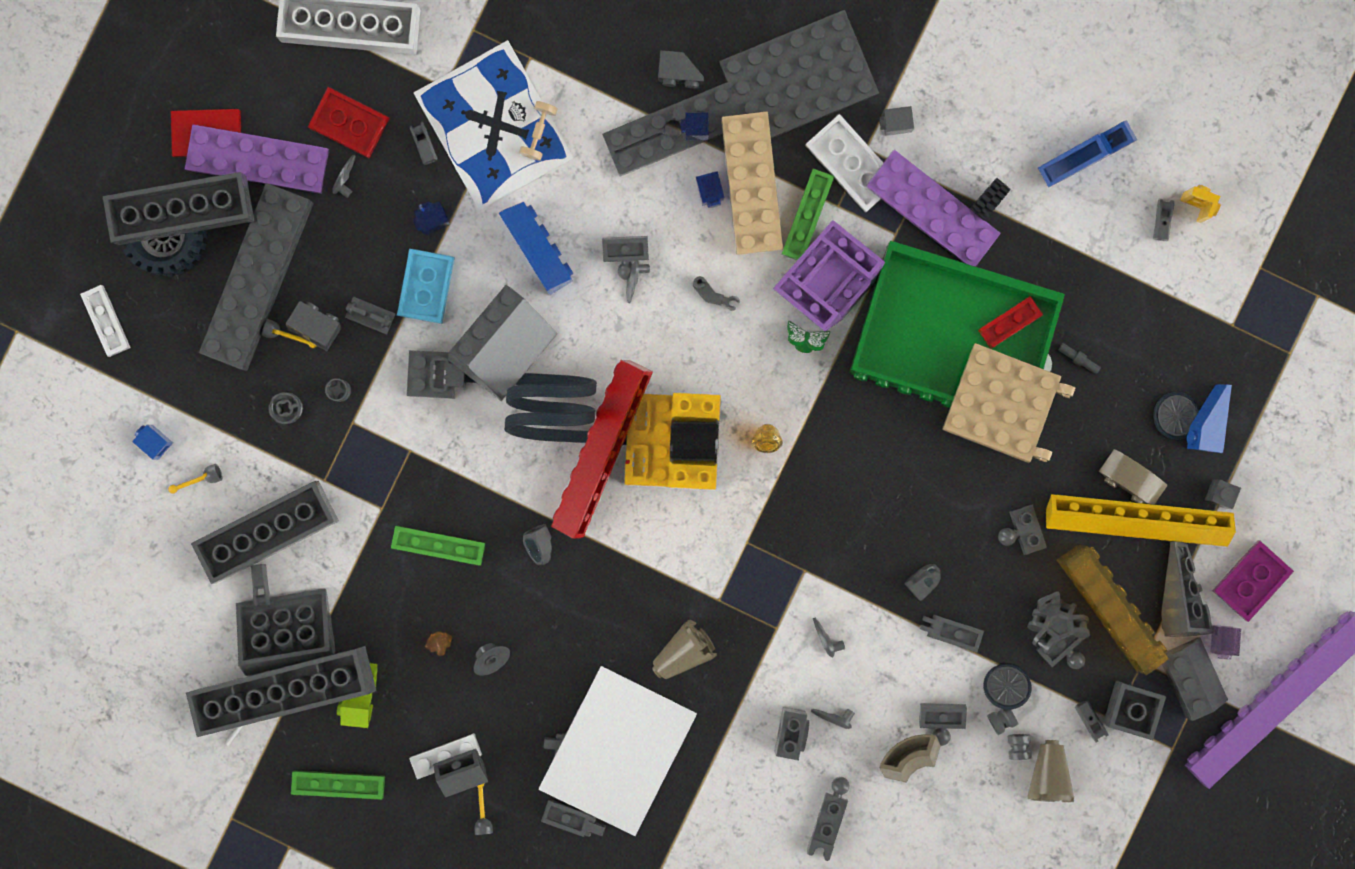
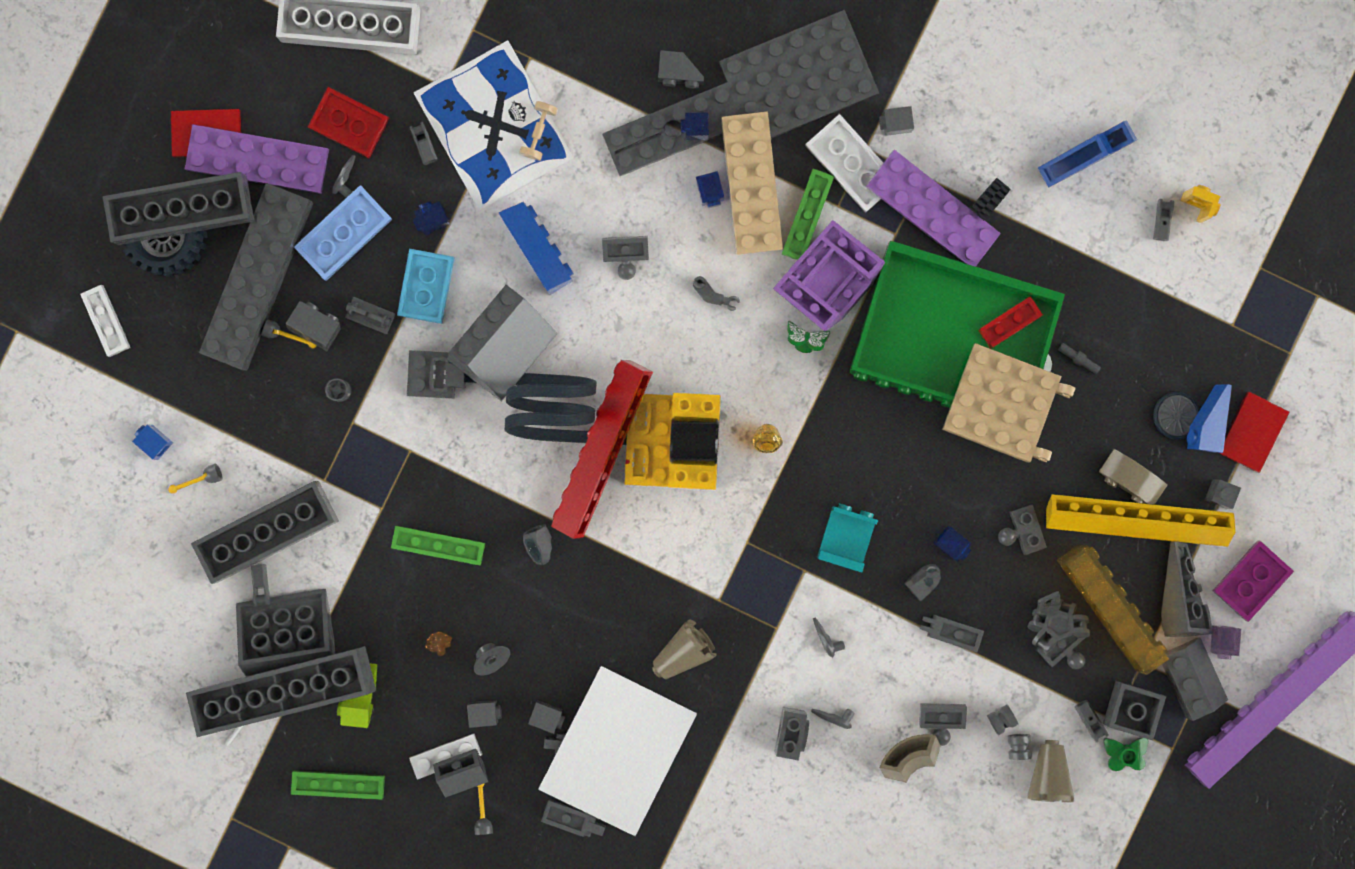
(285, 408): dark grey wheel -> none
(343, 233): none -> light blue plate
(483, 713): none -> dark grey brick
(546, 717): none -> dark grey brick
(636, 268): bar -> none
(829, 819): dark grey plate -> none
(847, 537): none -> teal panel
(953, 544): none -> clear blue brick
(1007, 686): dark grey wheel -> none
(1126, 754): none -> green animal
(1253, 431): none -> red tile

